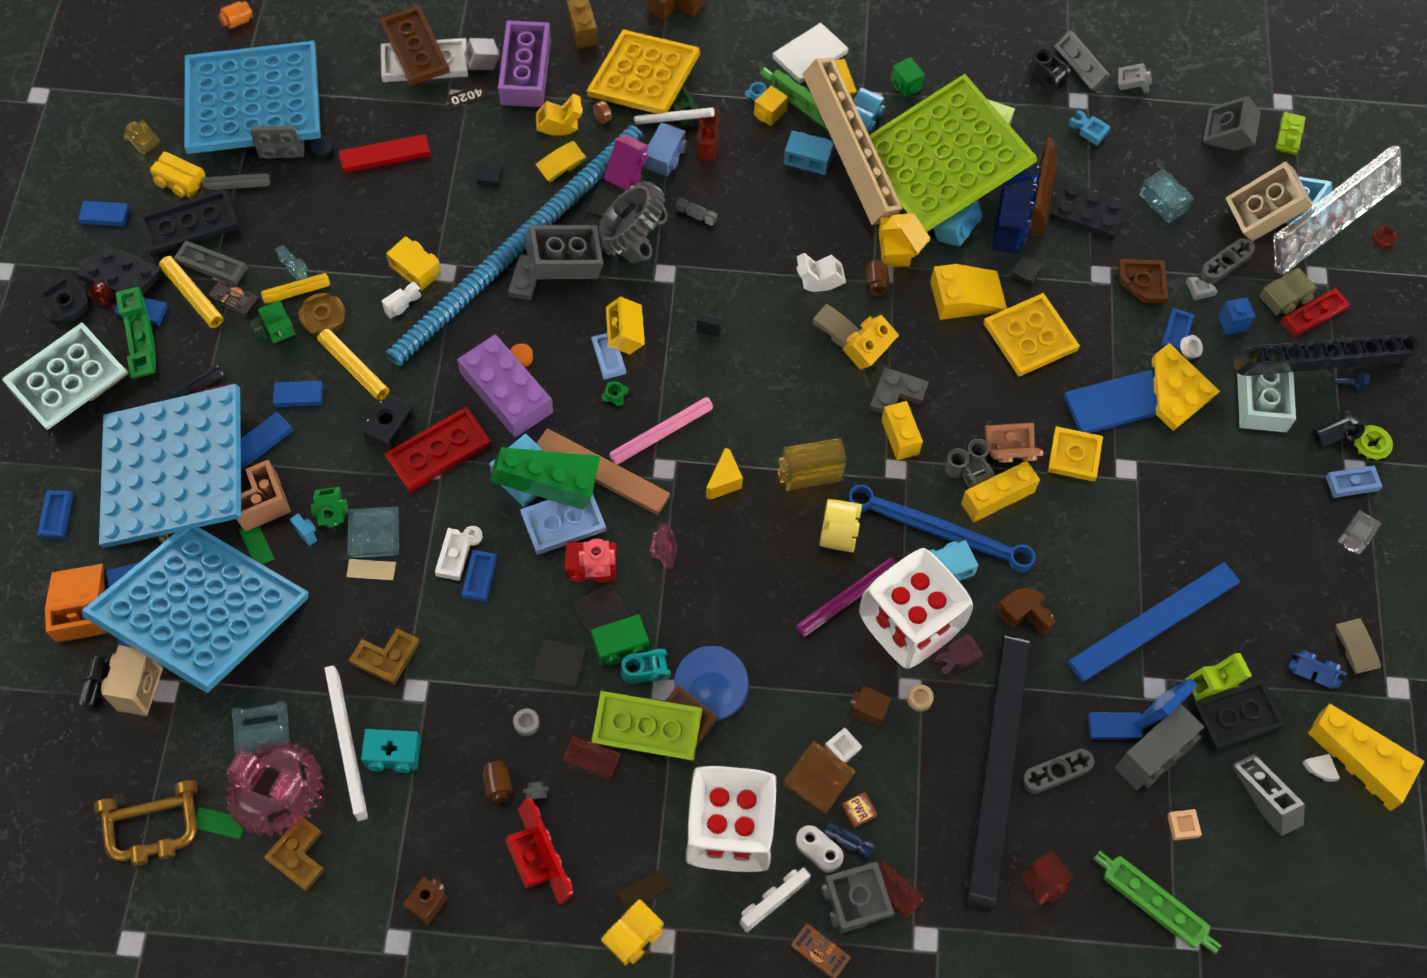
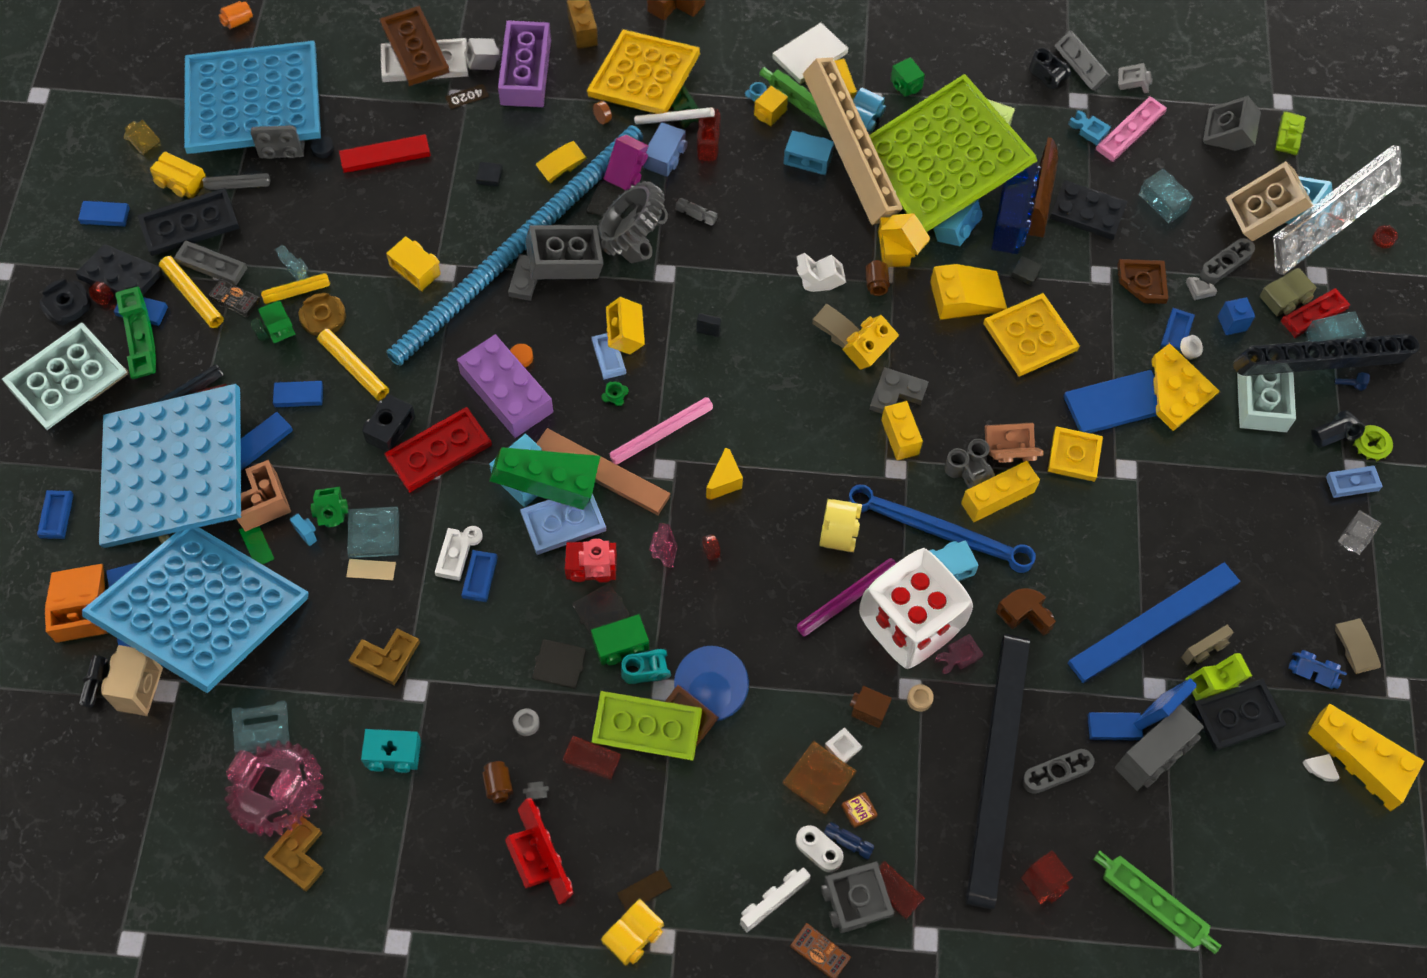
(164, 848): pearl gold bar -> none
(217, 823): green sticker -> none
(346, 743): white tile -> none
(398, 301): white plate -> none
(426, 900): reddish brown brick -> none
(559, 119): yellow brick -> none
(711, 546): none -> clear red tile
(731, 819): white piece -> none
(812, 464): clear yellow brick -> none
(1131, 129): none -> bright pink tile
(1184, 824): light nougat tile -> none
(1201, 650): none -> dark tan plate
(1270, 795): dark grey slope -> none
(1336, 327): none -> clear light blue brick

